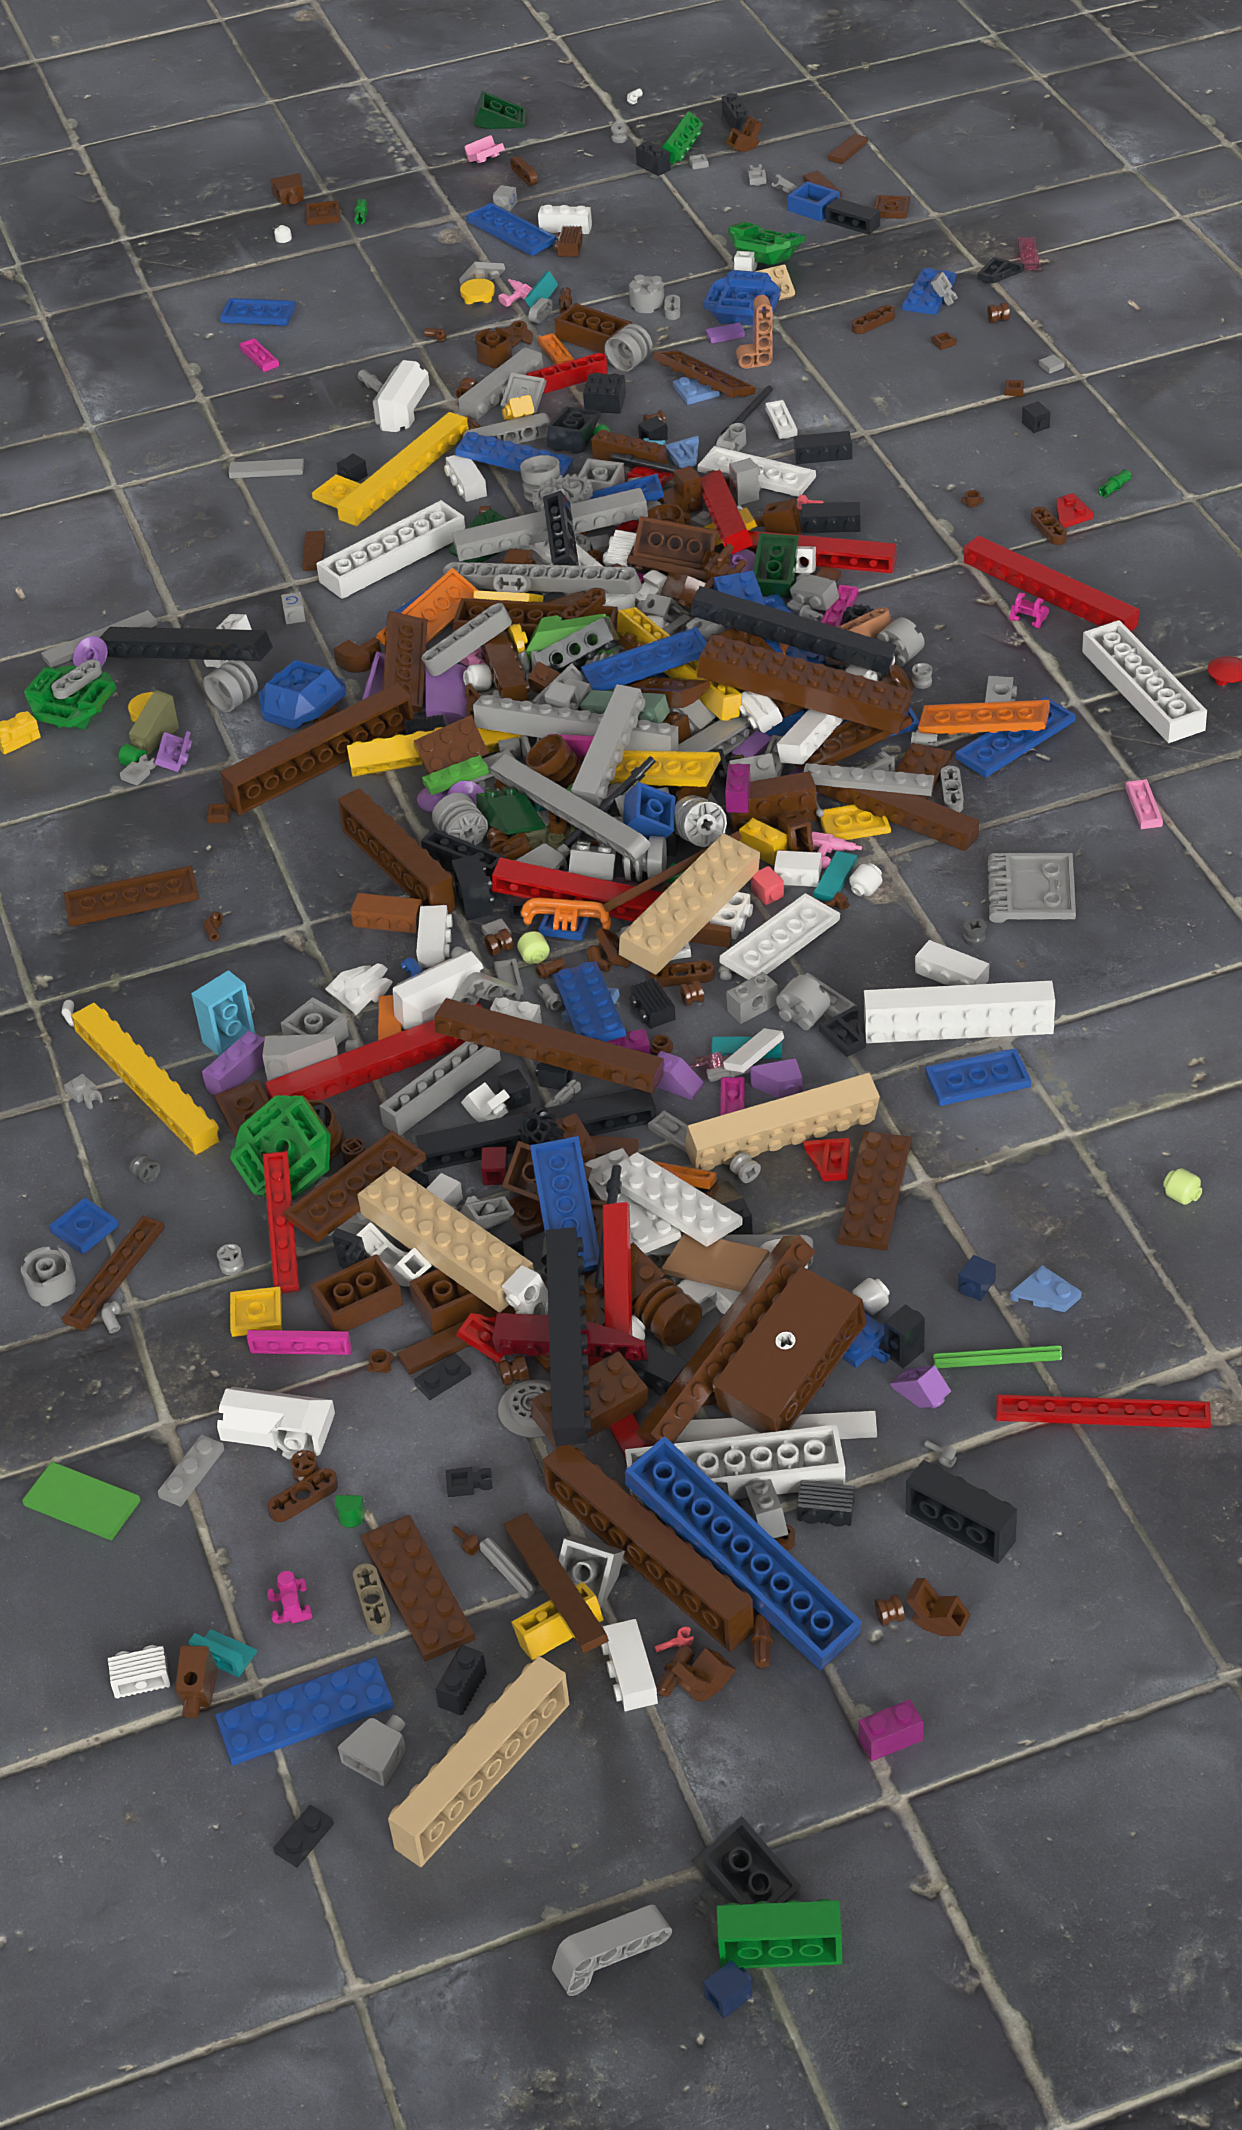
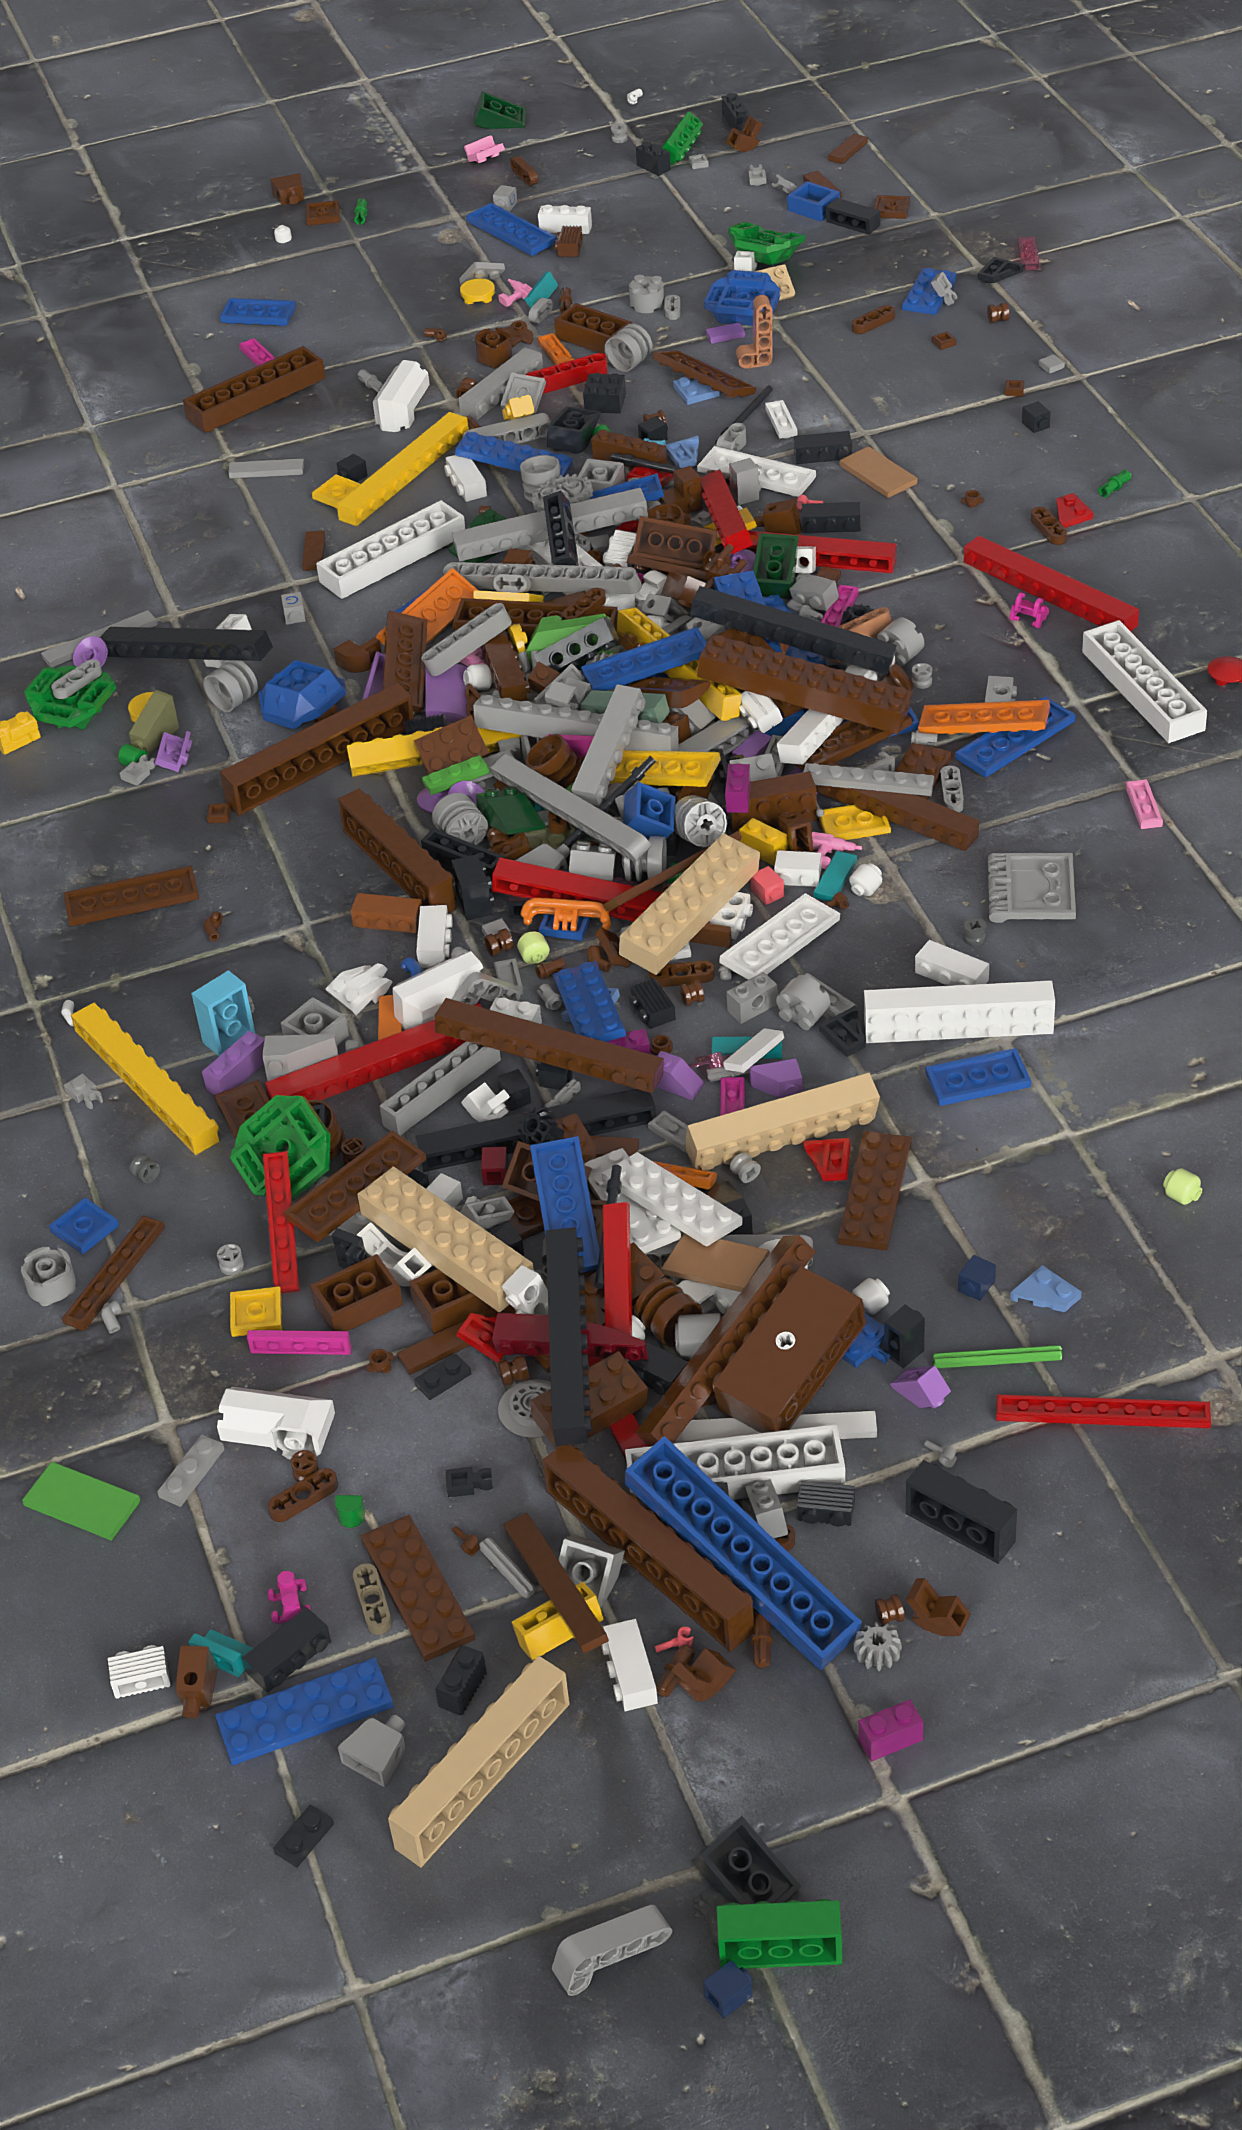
(254, 389): none -> reddish brown brick
(287, 1649): none -> black brick
(692, 1332): none -> light grey piece
(877, 1646): none -> light grey gear
(878, 472): none -> medium nougat tile

